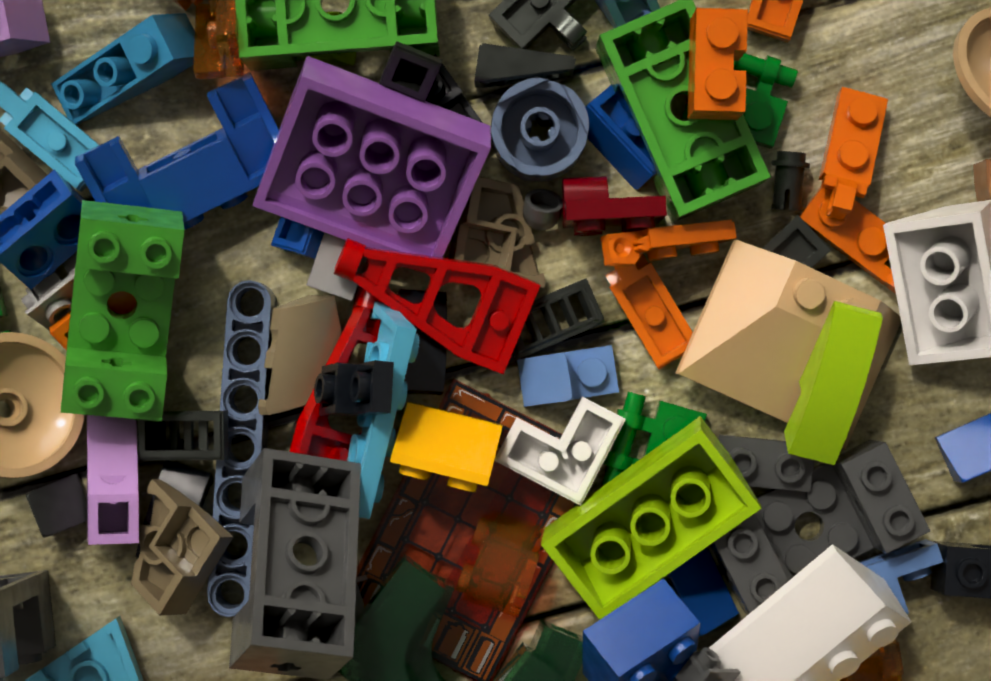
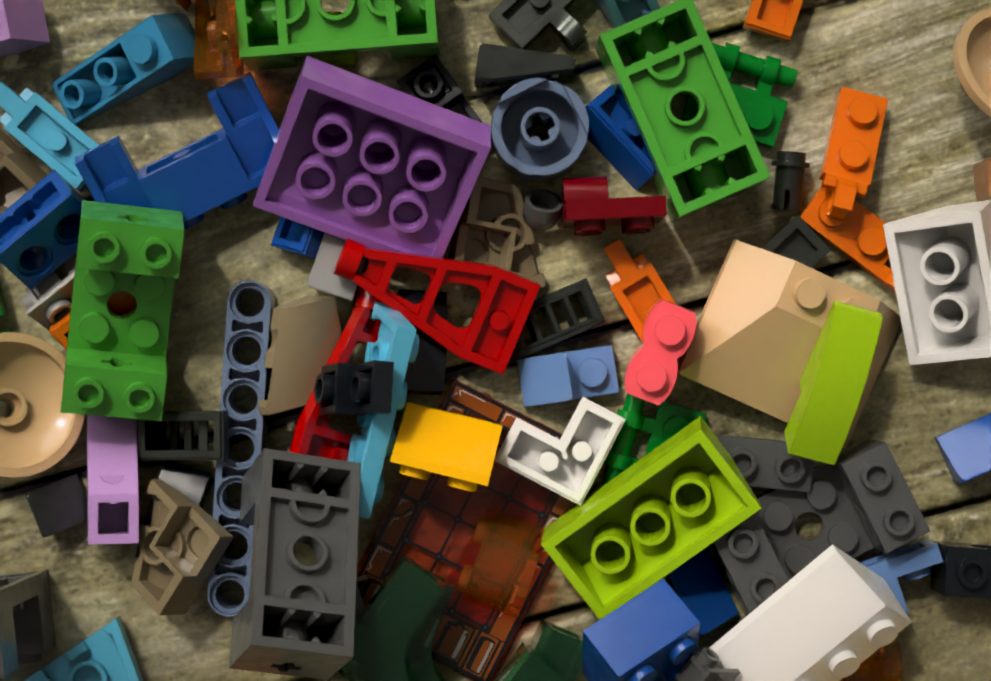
(410, 71): pearl dark grey slope -> none
(654, 363): none -> coral brick
(662, 242): orange hinge -> none
(715, 43): orange brick -> none

